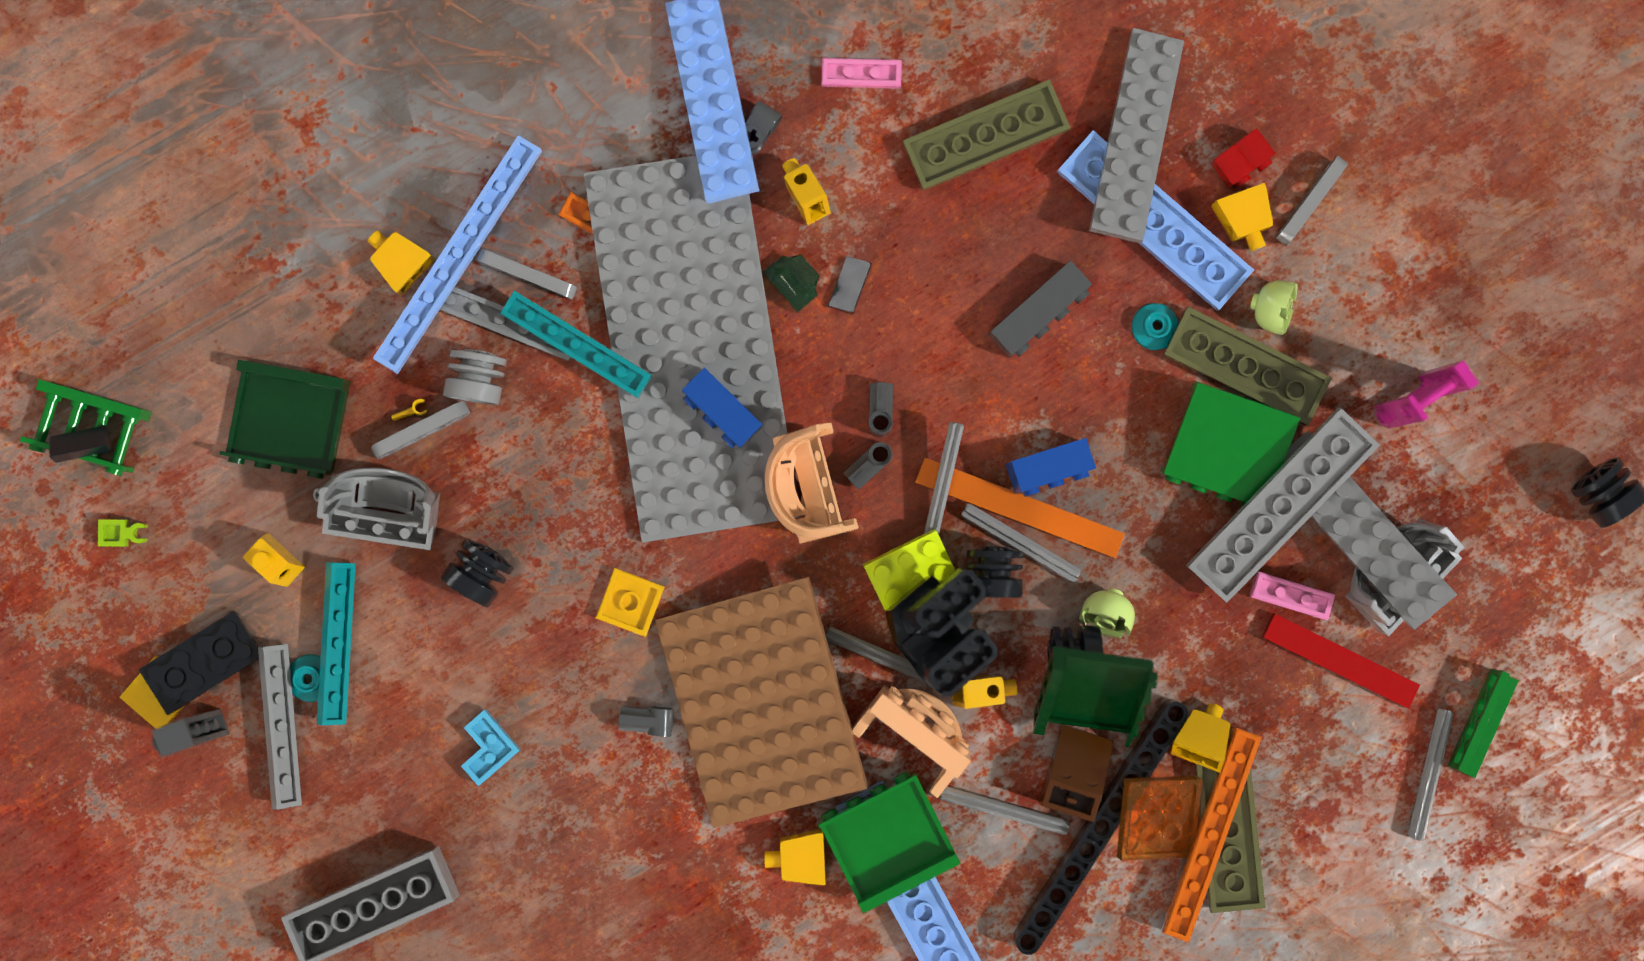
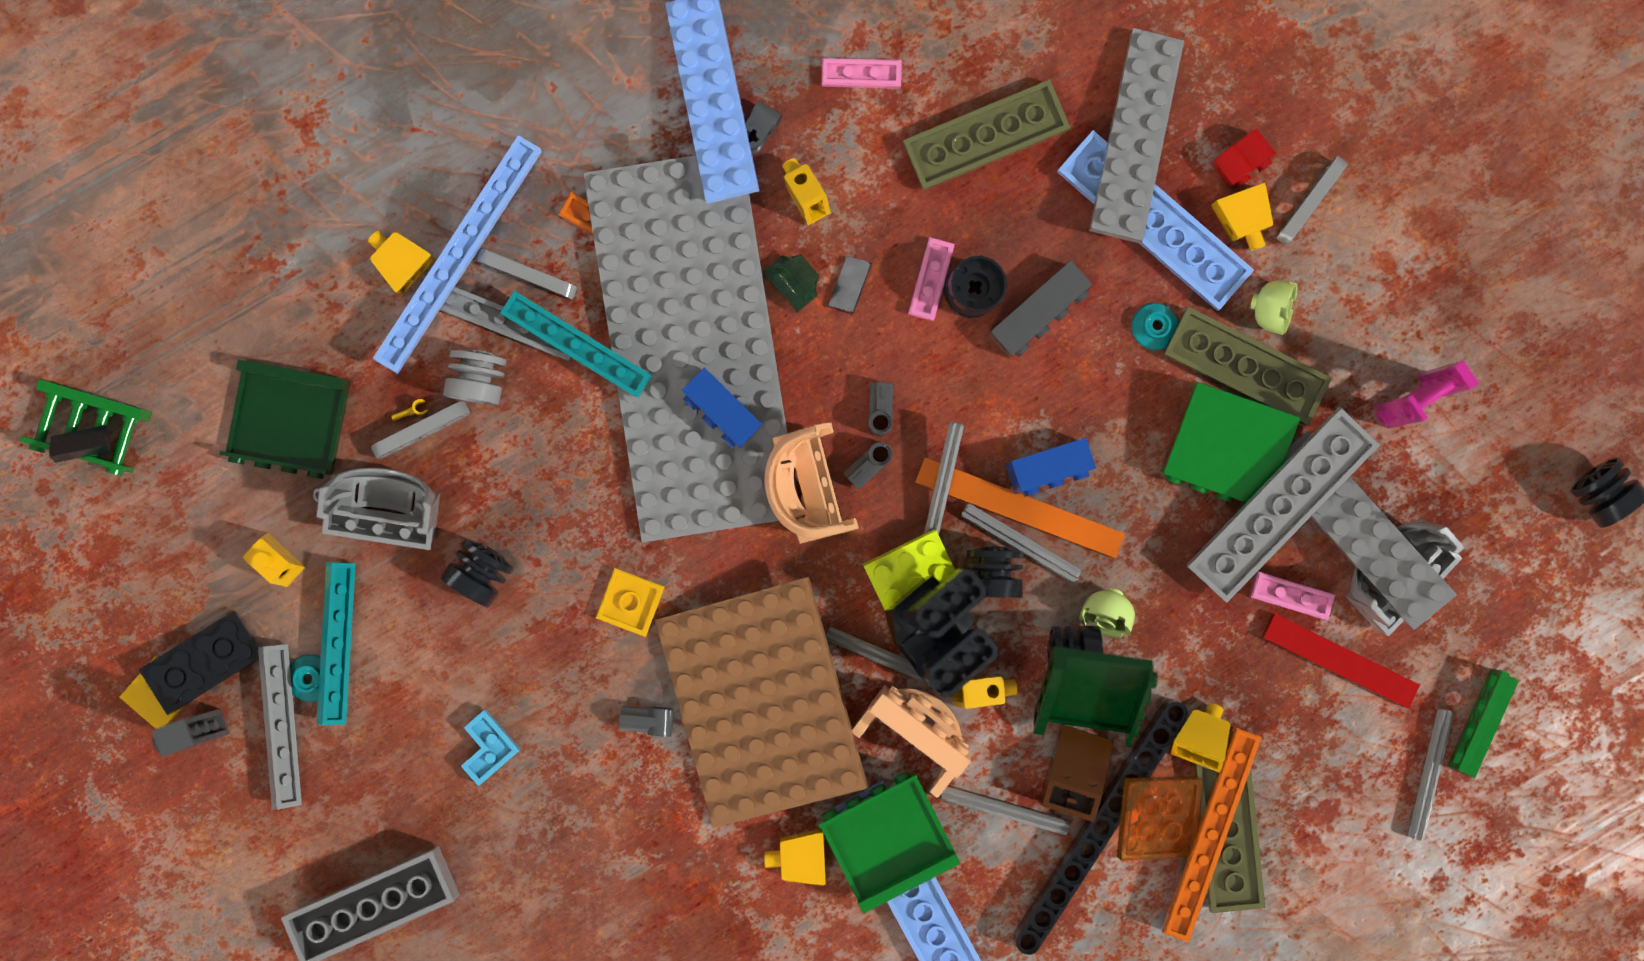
(118, 533): lime plate -> none
(931, 279): none -> bright pink tile
(984, 274): none -> black wheel

